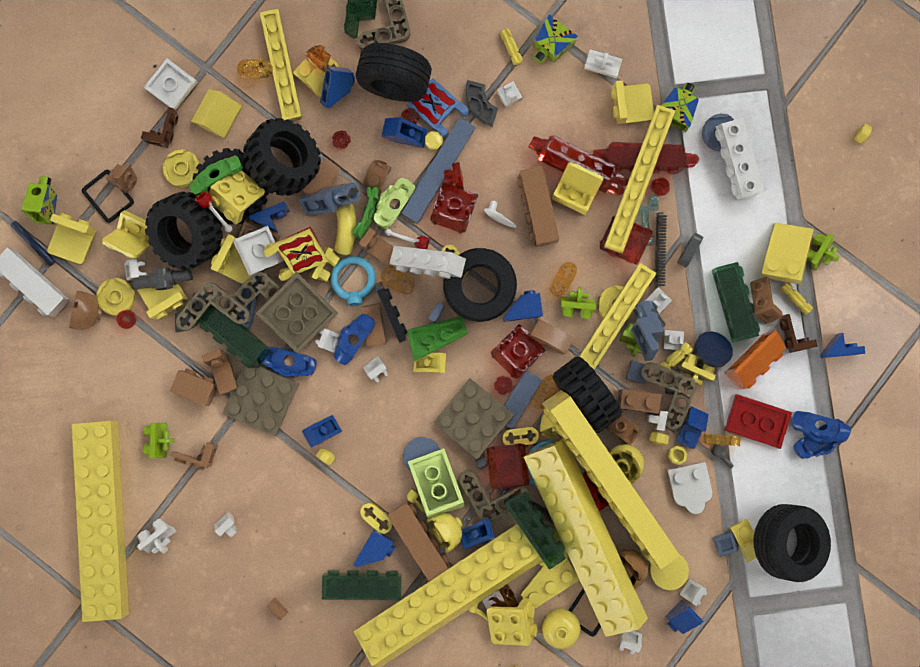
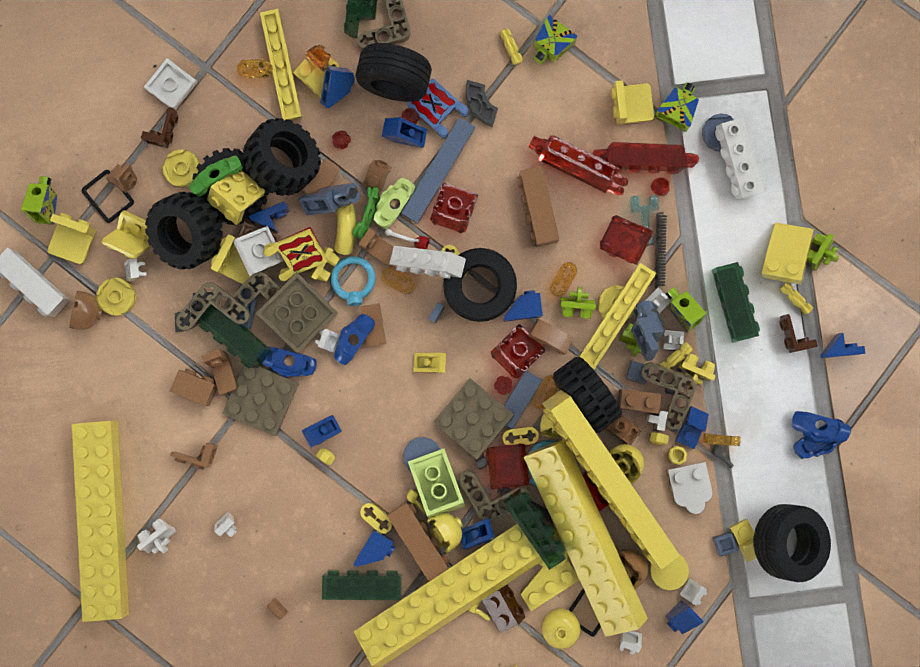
(33, 243): dark blue bar -> none
(124, 324): clear red plate -> none
(158, 440): lime hips -> none
(162, 279): dark grey pin -> none
(163, 301): light yellow bracket -> none
(205, 201): hinge -> none
(216, 113): light yellow slope -> none
(374, 368): white tile -> none
(392, 311): black wing -> none
(433, 140): light yellow tile -> none
(435, 336): bright green wing -> none
(454, 176): clear red tile -> none
(498, 217): white bar -> none
(509, 94): white tile -> none
(512, 624): light yellow bracket -> none
(577, 188): light yellow bracket -> none
(603, 63): white hips -> none
(639, 179): light yellow tile -> none
(688, 316): none -> lime torso
(690, 249): dark grey beam -> none
(713, 349): dark blue tile -> none
(756, 360): orange slope -> none
(758, 421): red tile -> none
(763, 301): medium nougat bracket -> none
(863, 133): light yellow tile -> none

